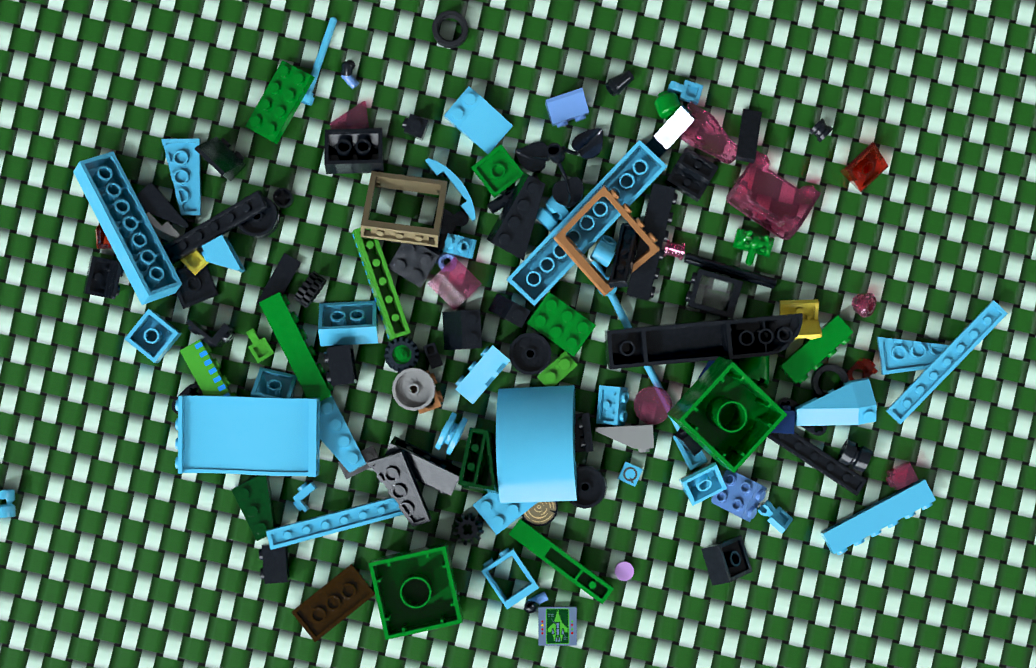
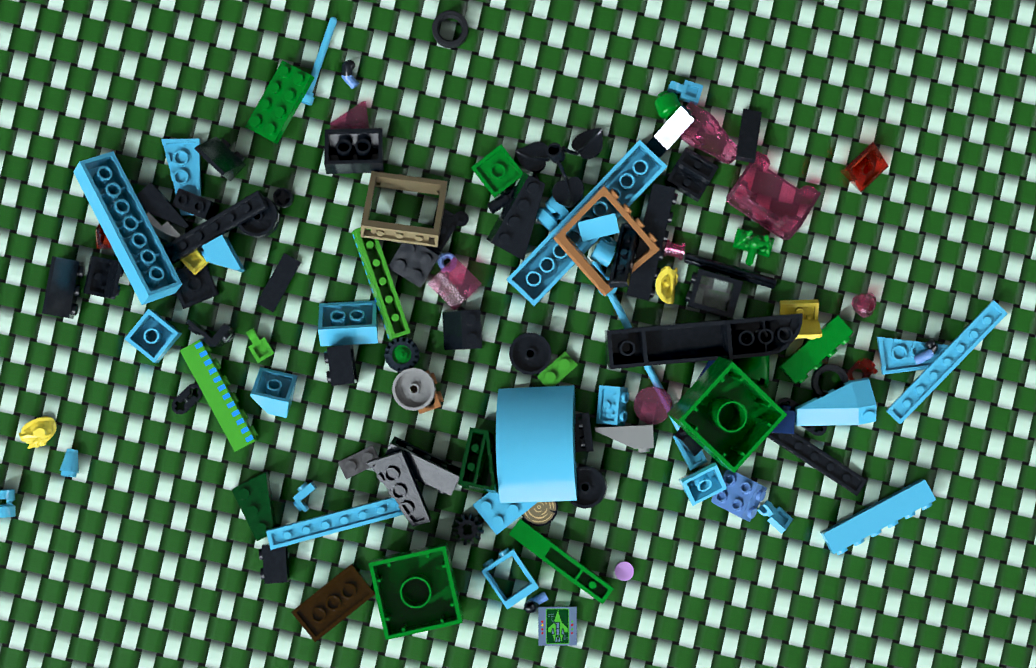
(38, 431): none -> light yellow hat
(63, 287): none -> black slope
(70, 463): none -> medium azure cone
(195, 204): none -> black bracket
(248, 435): medium azure panel -> none
(295, 347): green brick -> none
(310, 289): black tyre -> none
(338, 437): medium azure wing -> none
(415, 126): black brick -> none
(433, 355): black piece -> none
(439, 169): medium azure slope -> none
(451, 433): medium azure wheel -> none
(459, 246): medium azure brick -> none
(478, 120): medium azure slope -> none
(481, 374): medium azure wedge -> none
(509, 310): black slope -> none
(561, 324): green brick -> none
(567, 107): medium blue slope -> none
(598, 227): none -> medium azure slope
(618, 83): black cone -> none
(630, 474): medium azure tile -> none
(666, 284): none -> light yellow hat
(726, 560): black slope -> none
(821, 130): black wheel -> none
(854, 455): black wheel -> none
(901, 476): clear pink brick -> none
(931, 349): none -> medium blue arm

